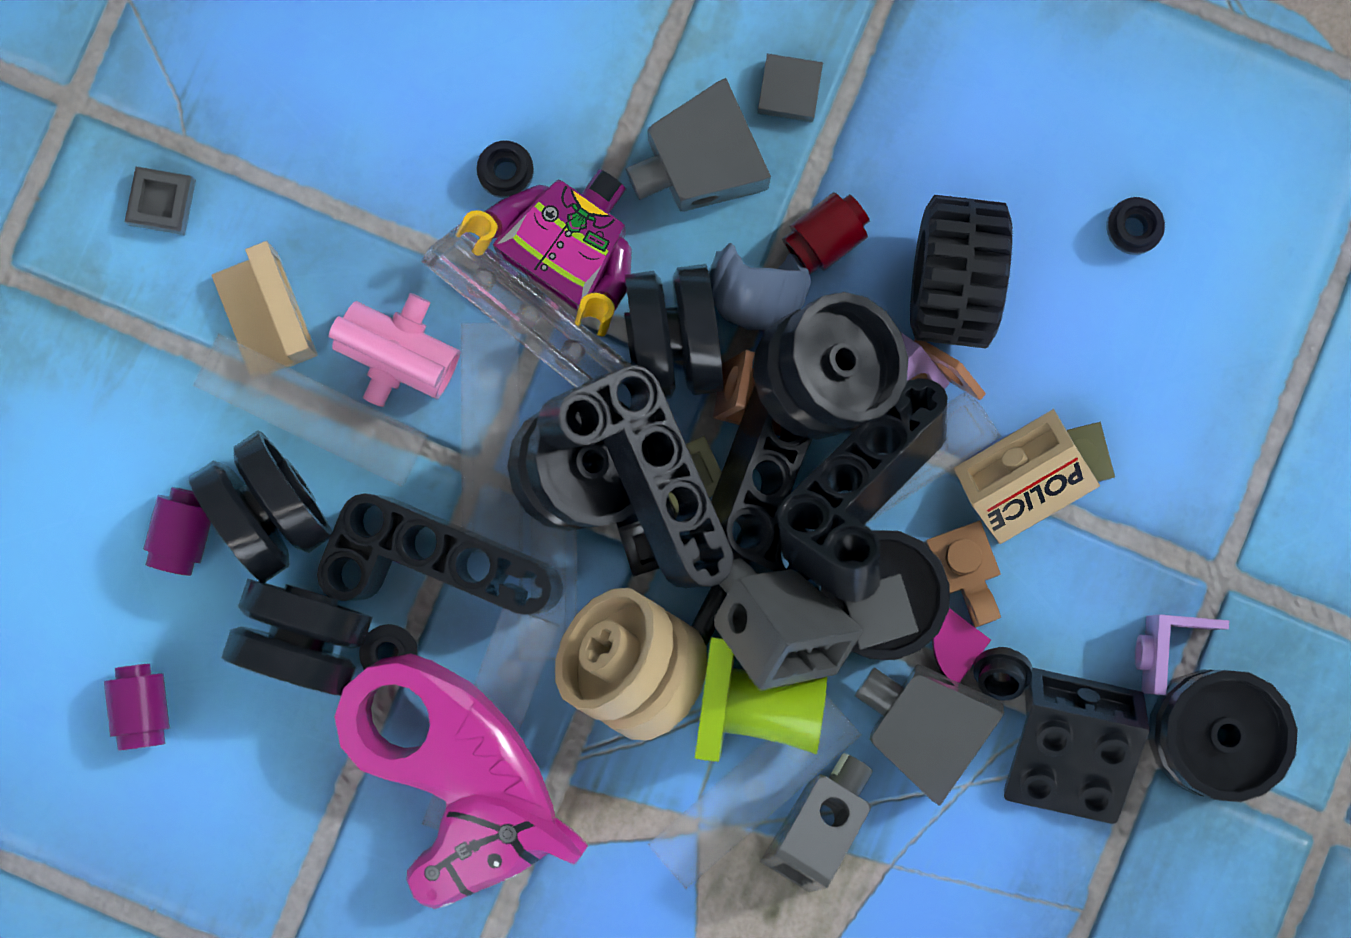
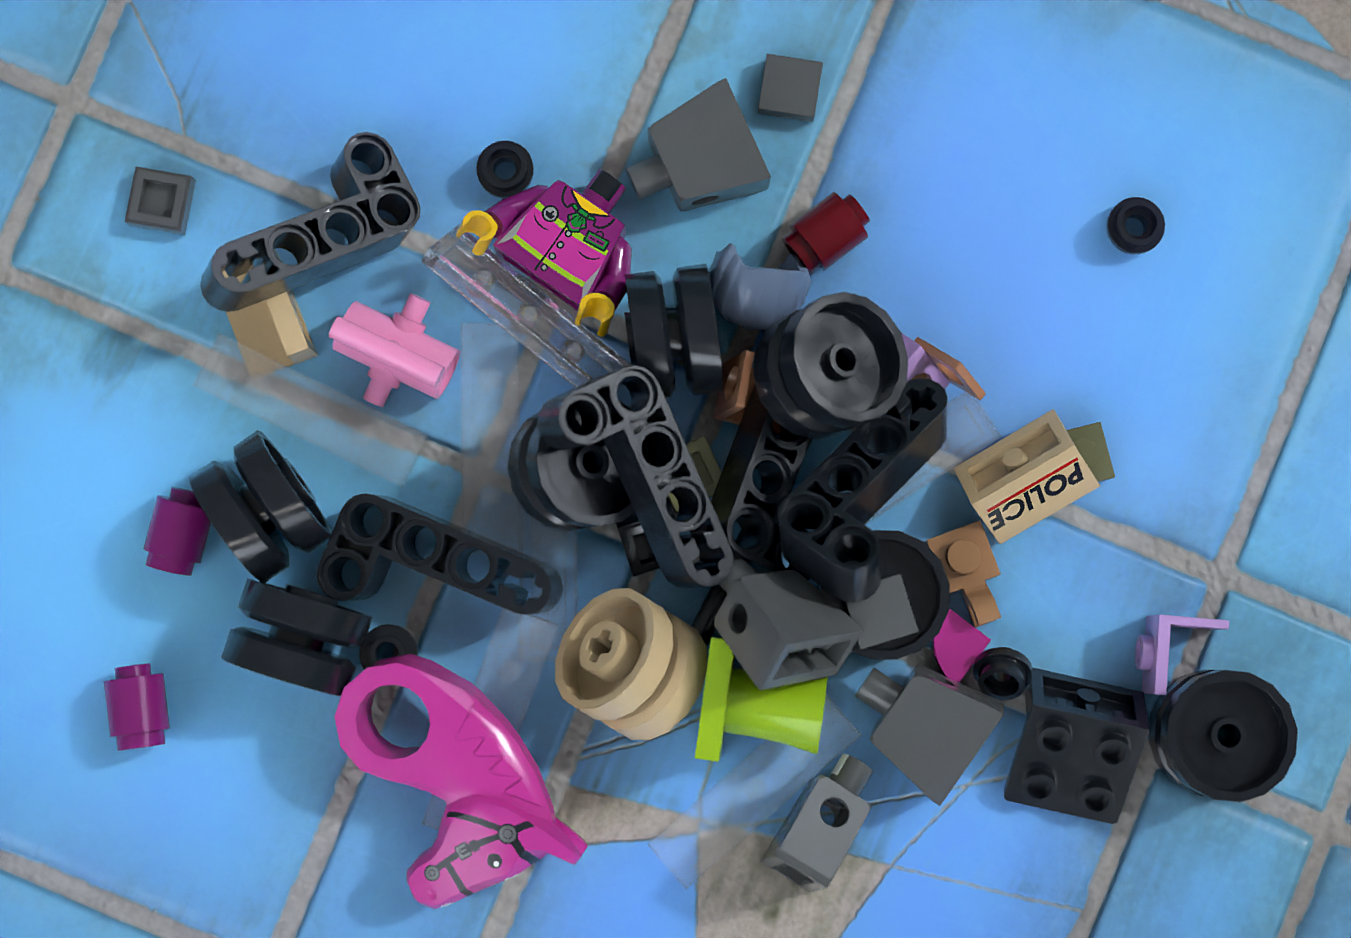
(307, 236): none -> black beam
(961, 271): black tyre -> none

